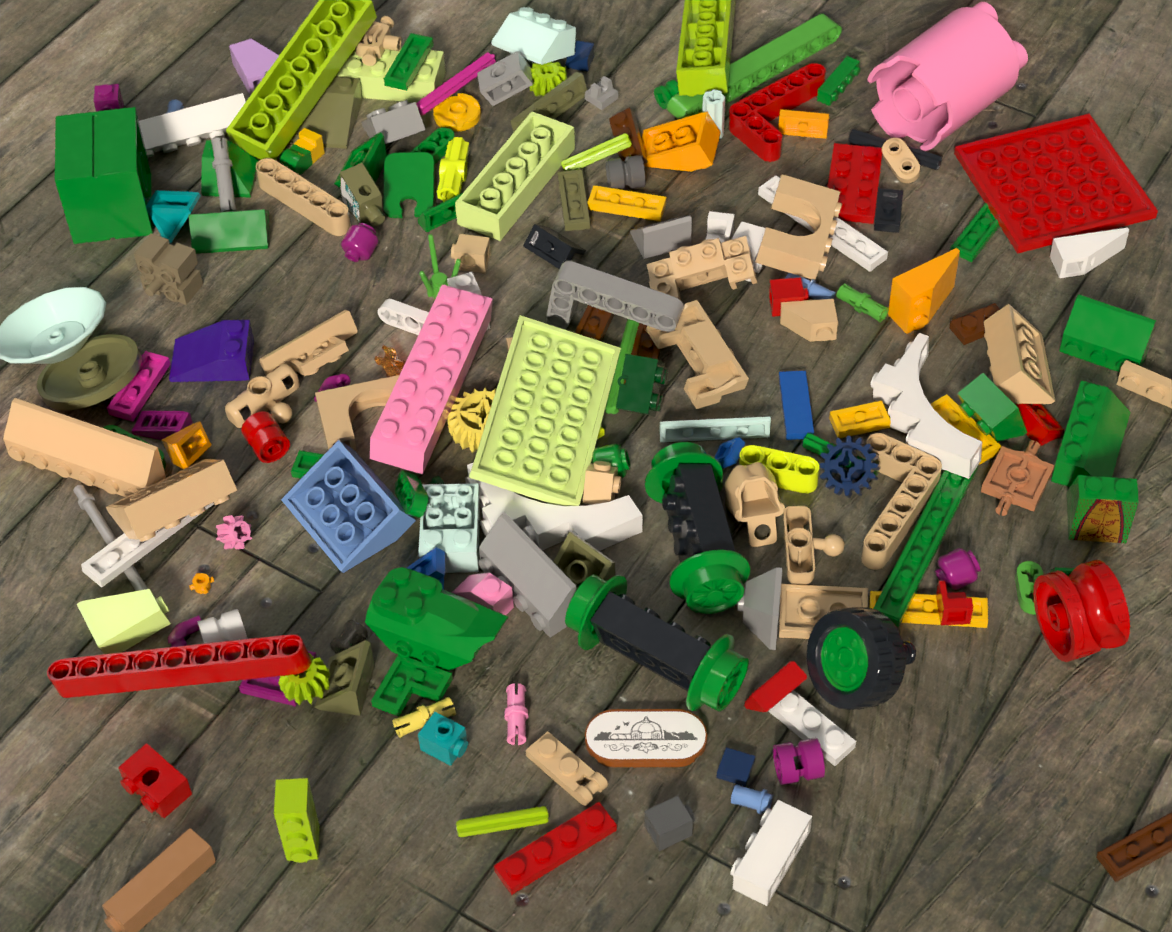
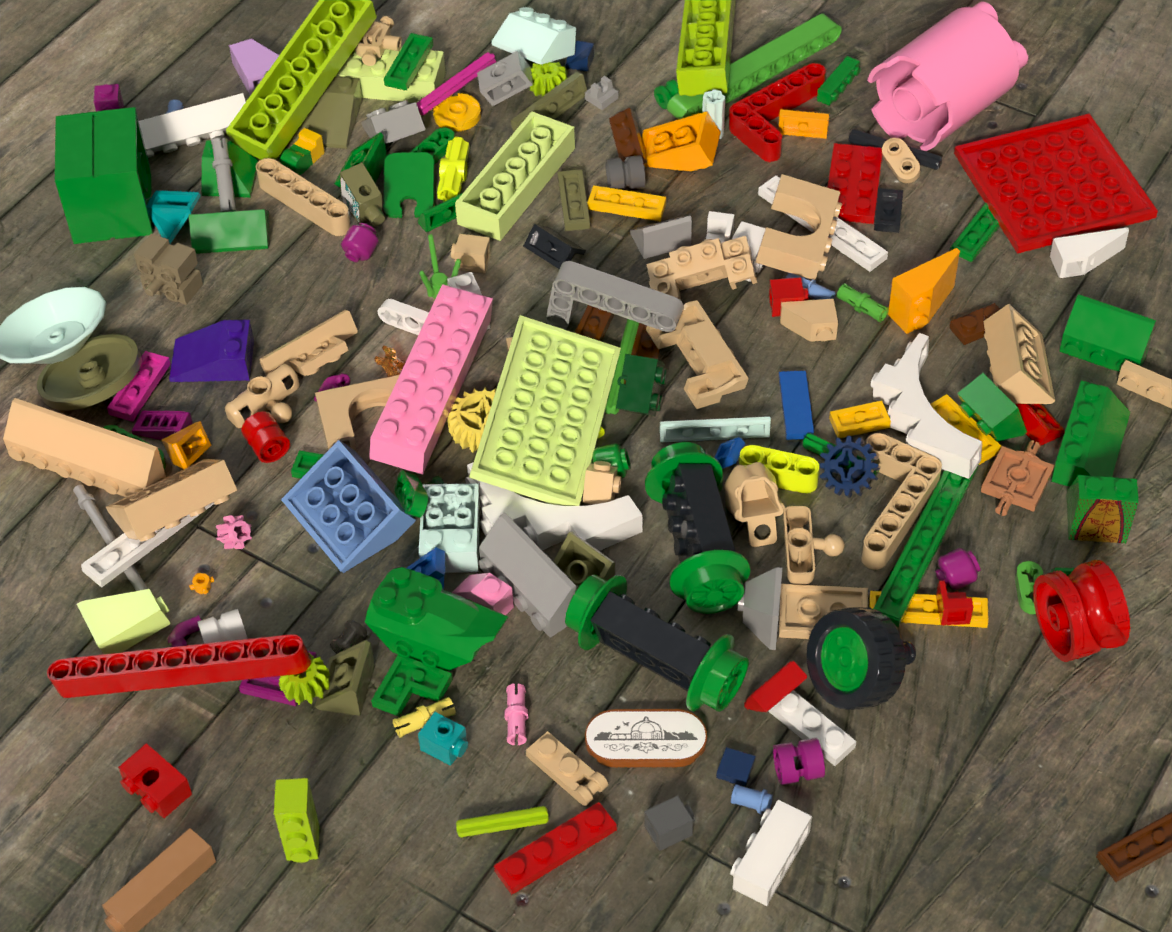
(596, 153): lime axle -> none

